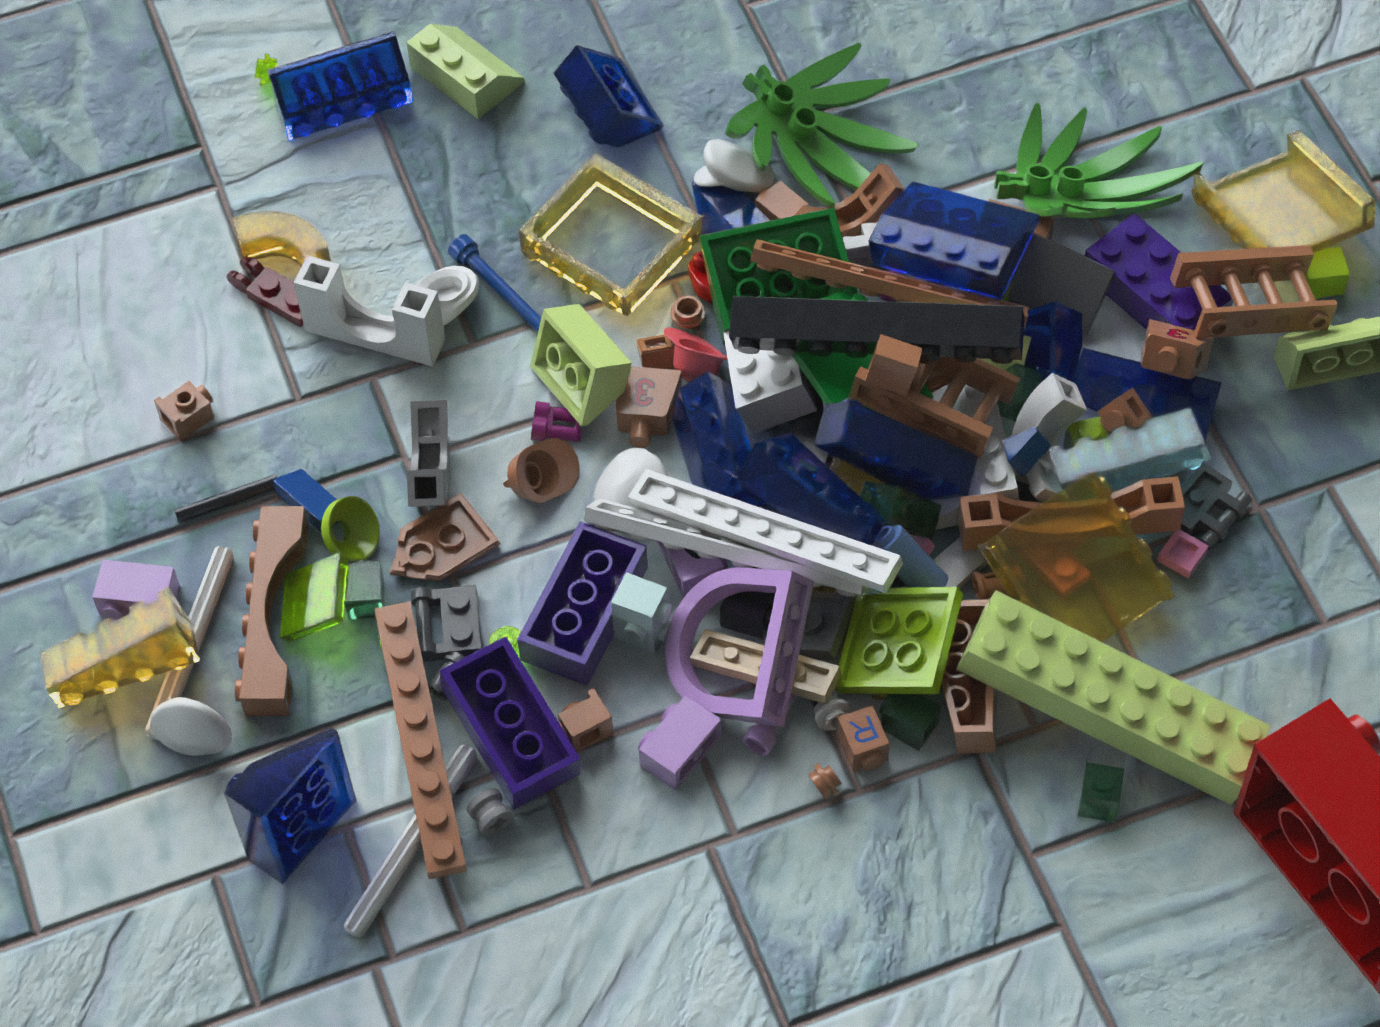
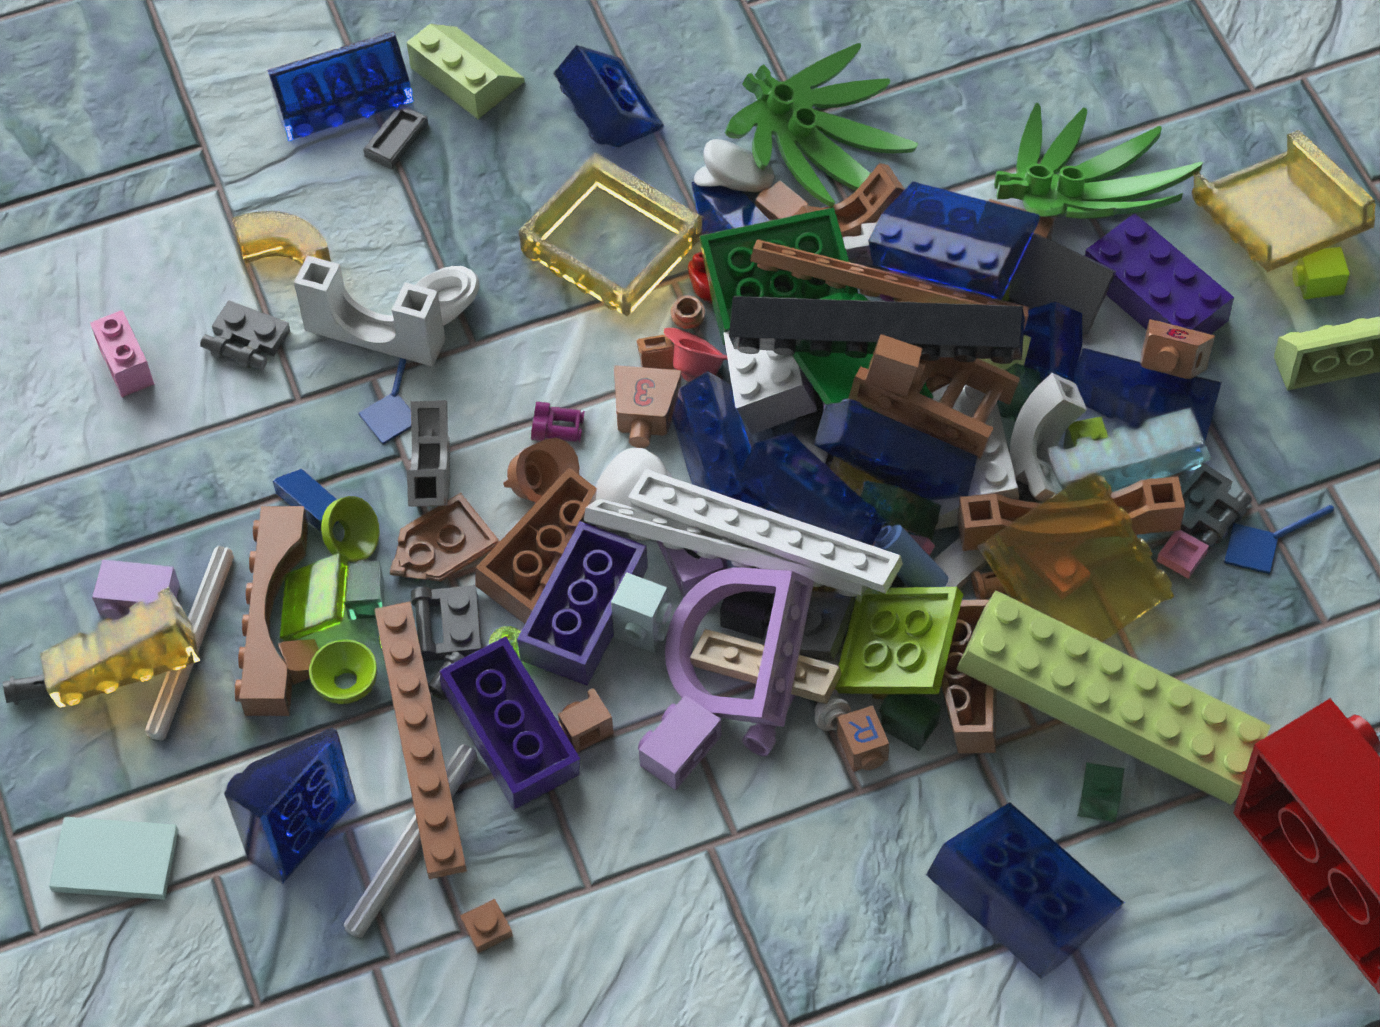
(24, 688): none -> dark grey pin
(114, 858): none -> light aqua tile
(122, 353): none -> bright pink brick
(185, 409): nougat brick -> none
(190, 727): white piece -> none
(225, 499): black bar -> none
(250, 328): none -> plate
(262, 67): clear neon green plate -> none
(268, 289): hinge -> none
(298, 657): none -> nougat slope
(341, 658): none -> lime piece
(390, 414): none -> piece
(395, 136): none -> dark grey tile
(465, 251): blue piece -> none
(486, 926): none -> nougat plate
(490, 812): light grey wheel -> none
(530, 551): none -> nougat wedge
(579, 362): yellowish green slope -> none
(825, 781): nougat plate -> none
(1023, 888): none -> clear blue slope
(1025, 449): blue slope -> none
(1120, 414): nougat brick -> none
(1252, 266): nougat fence -> none
(1256, 547): none -> blue piece

